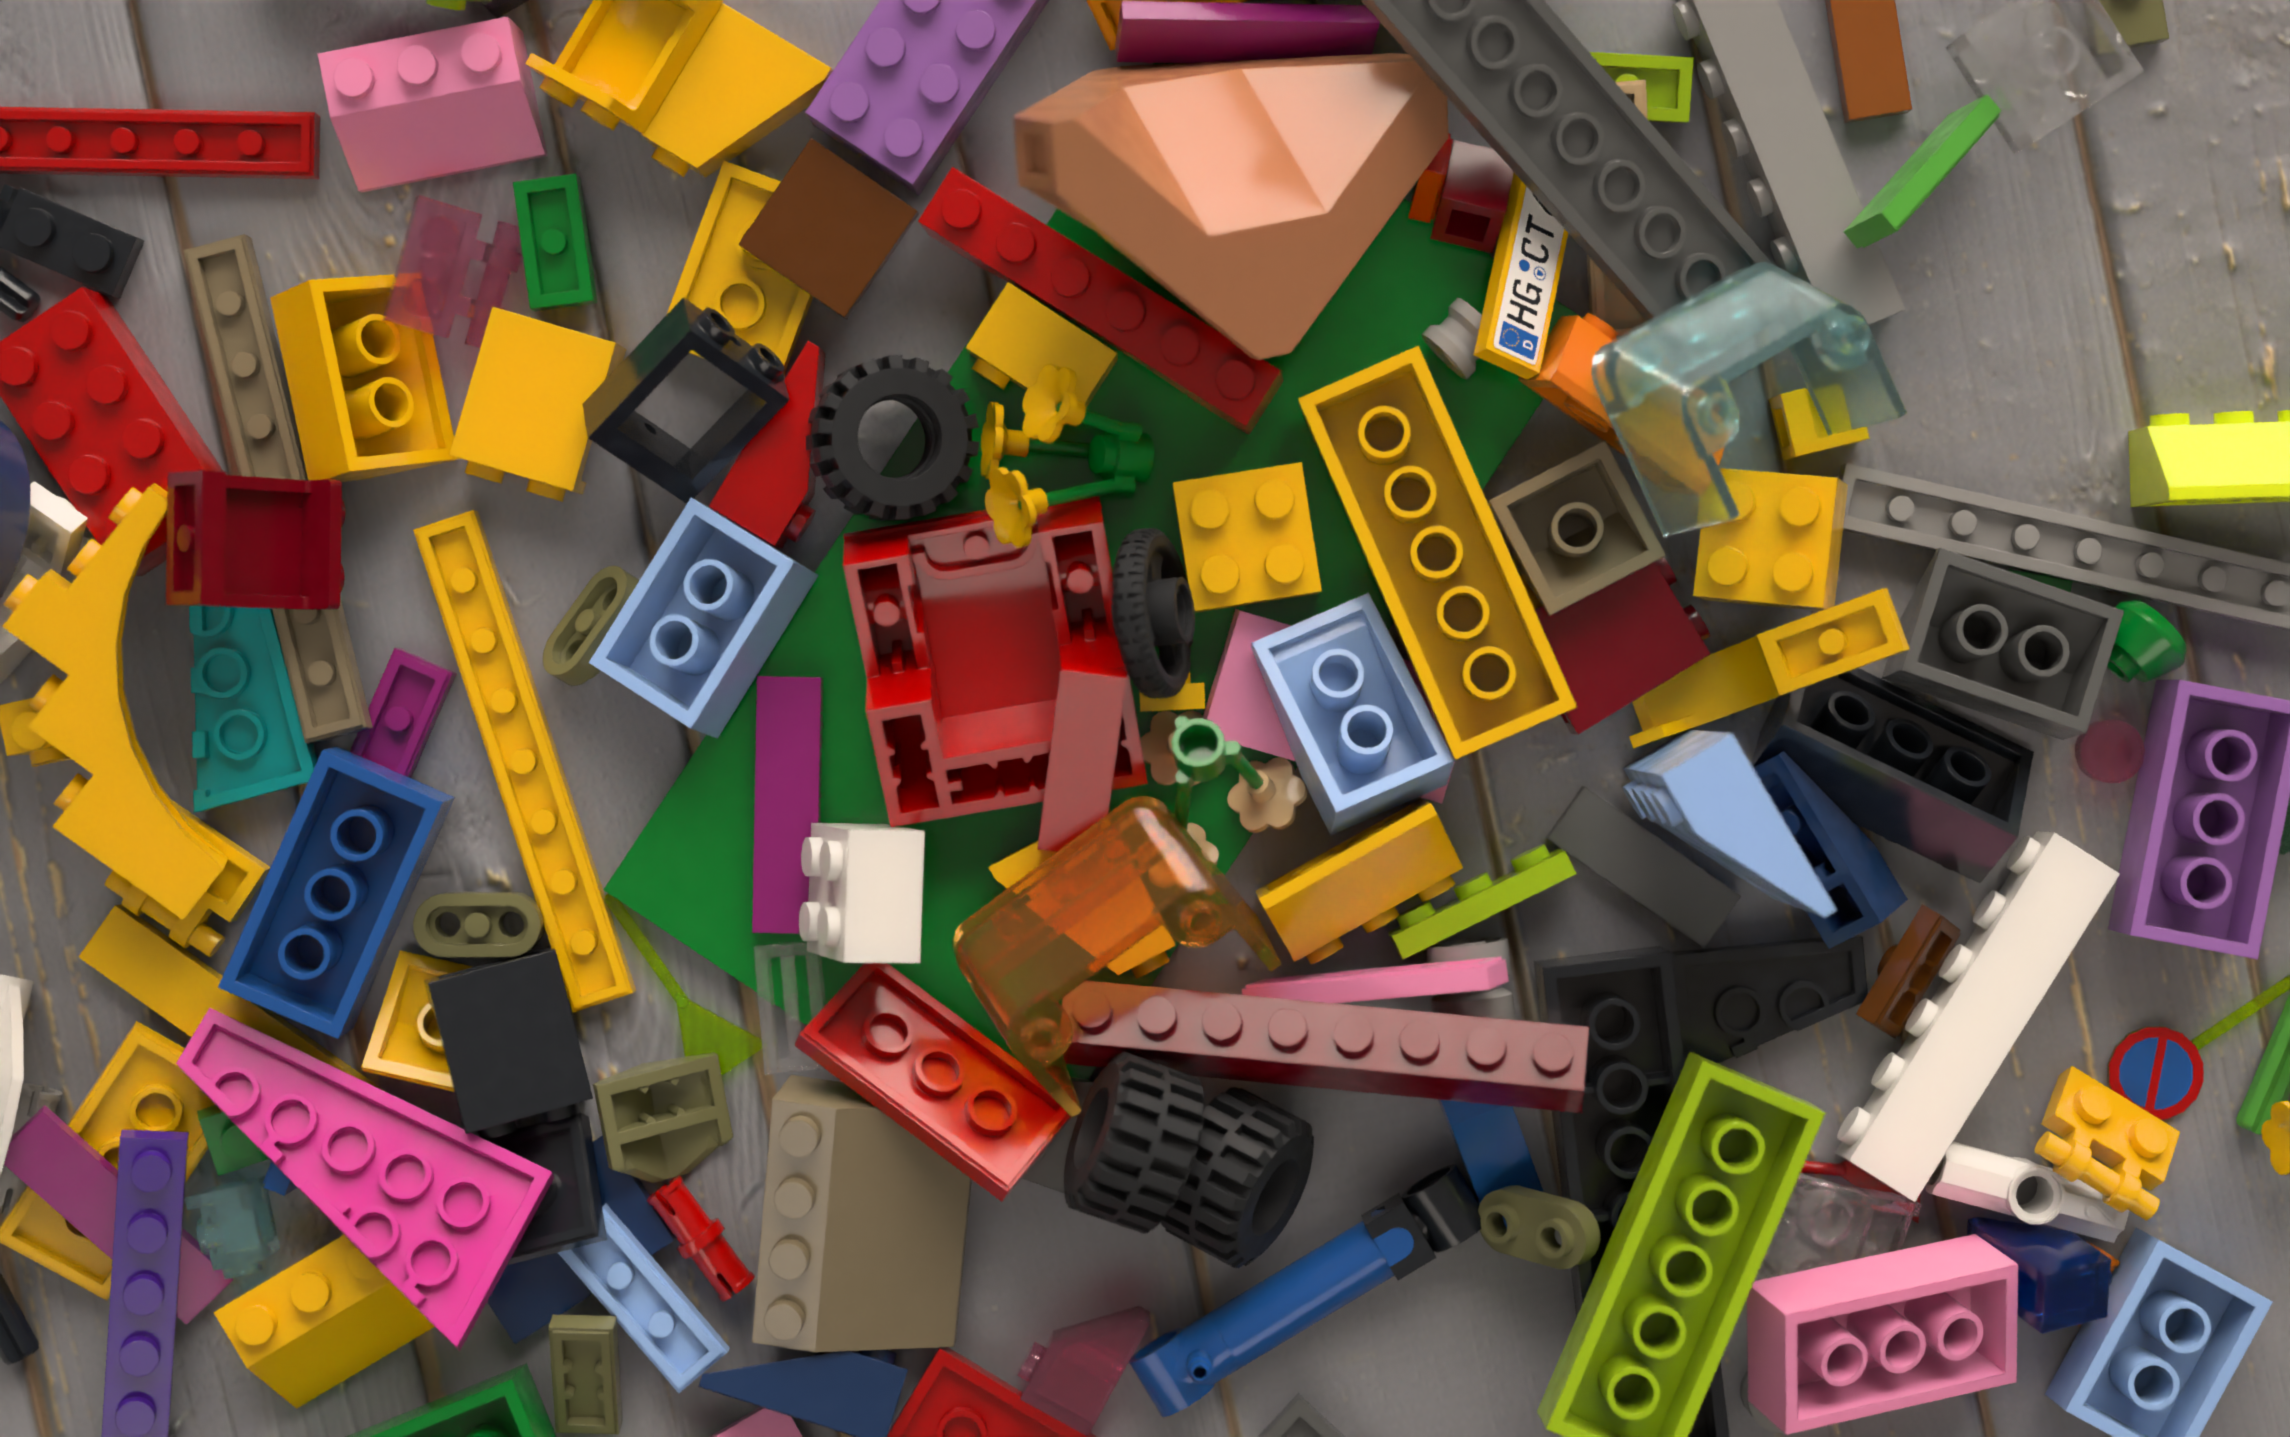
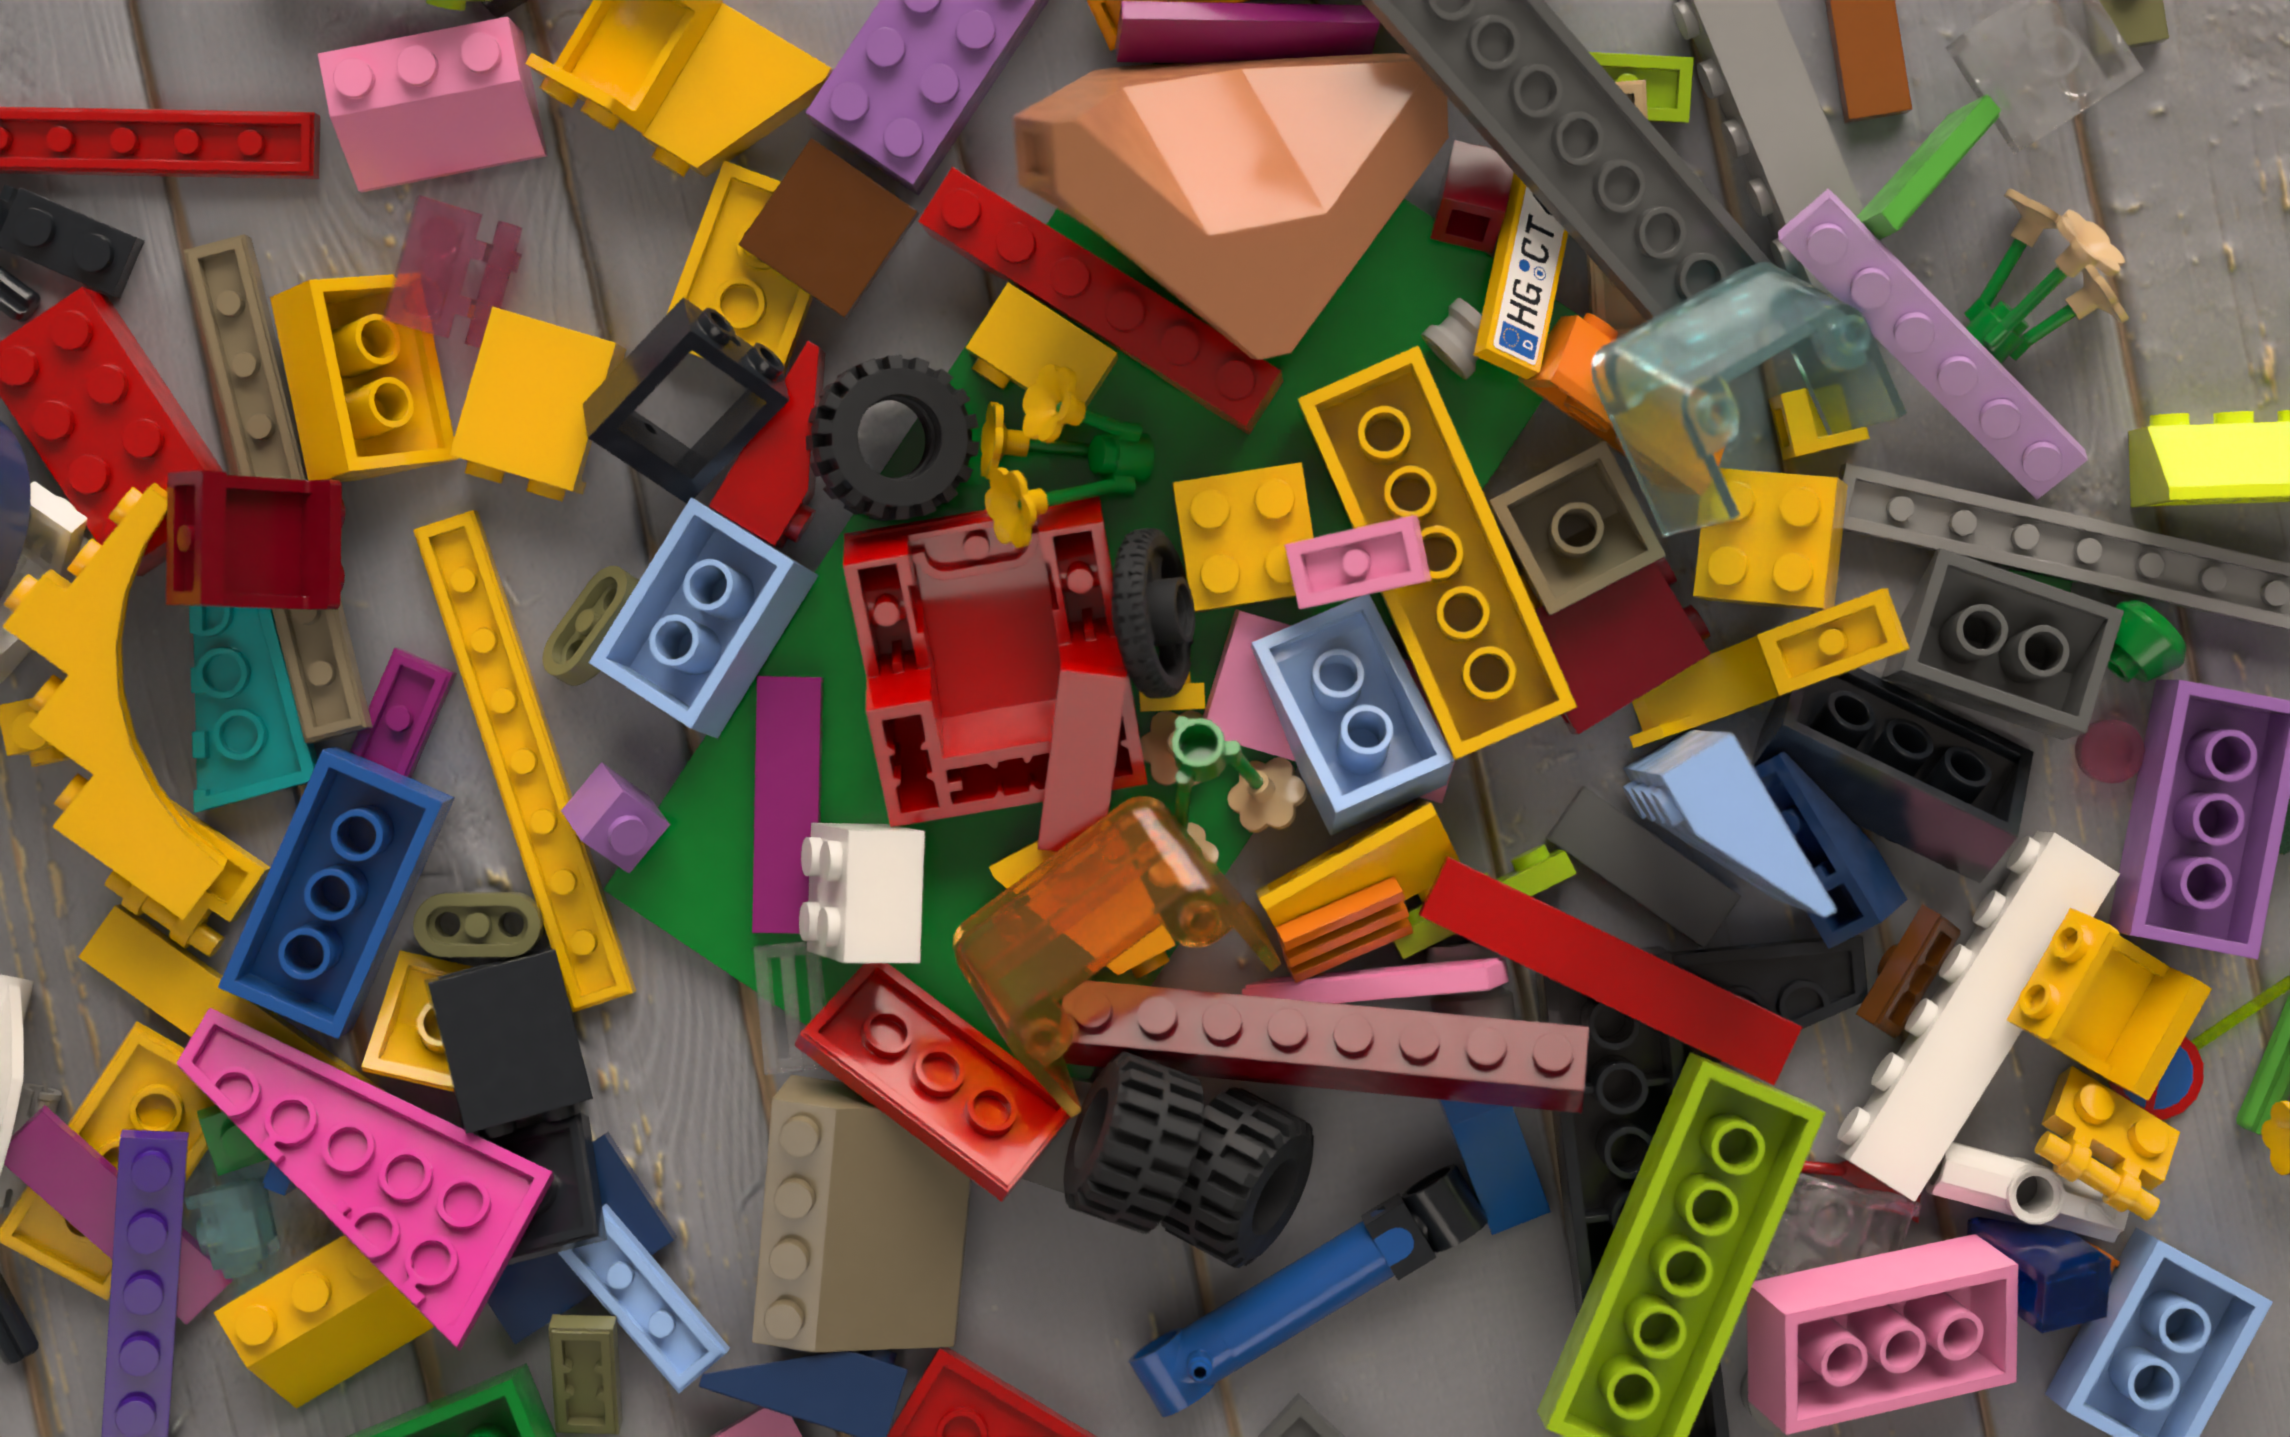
(555, 242): green plate -> none
(615, 818): none -> medium lavender brick
(663, 1116): olive slope -> none
(700, 1028): clear neon green piece -> none
(700, 1238): red pin -> none
(1081, 1366): clear pink slope -> none
(1344, 929): none -> orange tile
(1358, 562): none -> bright pink plate
(1430, 185): red tile -> none
(1531, 1227): olive plate -> none
(1610, 970): none -> red tile
(1932, 344): none -> lavender plate
(2002, 327): none -> plant
(2108, 1004): none -> yellow panel

